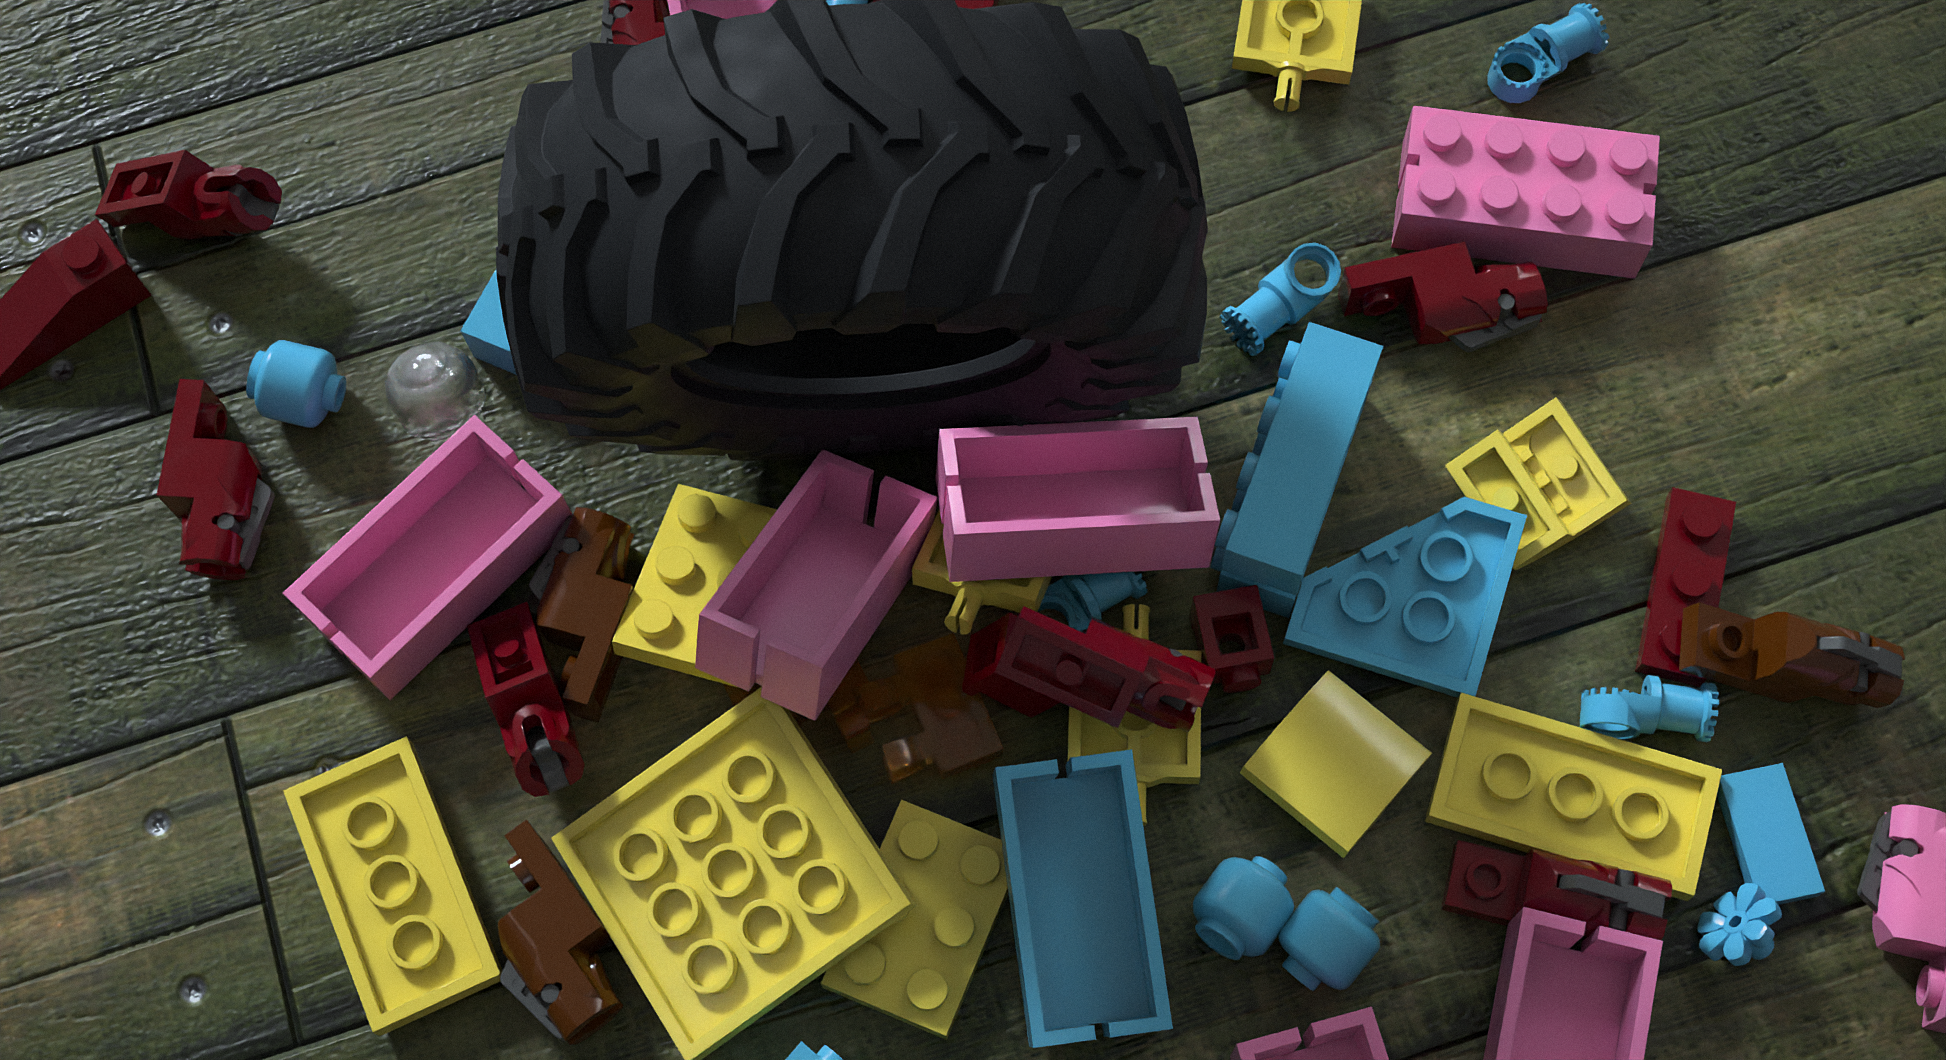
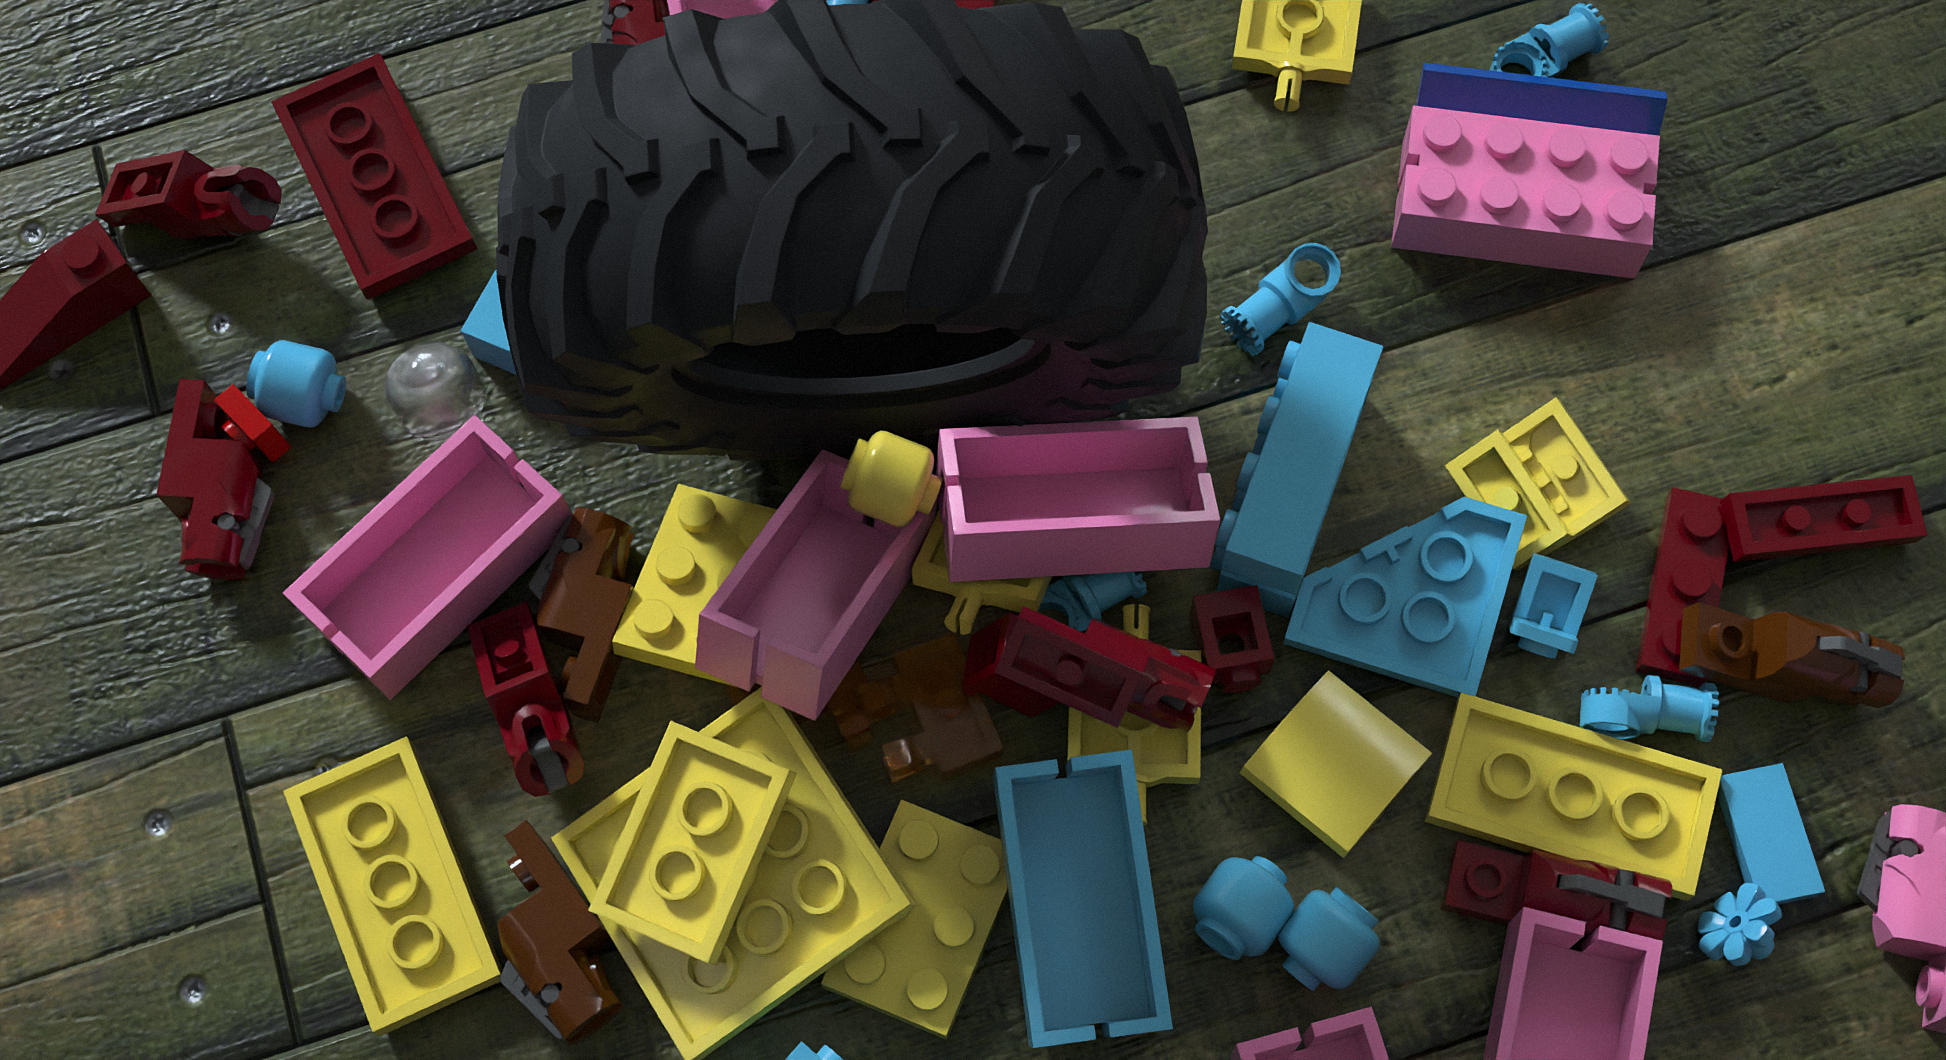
(250, 425): none -> red plate
(373, 176): none -> dark red plate
(692, 842): none -> light yellow plate
(891, 479): none -> light yellow head
(1447, 296): dark red plate -> none
(1542, 99): none -> blue tile
(1551, 606): none -> medium azure bracket
(1823, 518): none -> dark red plate

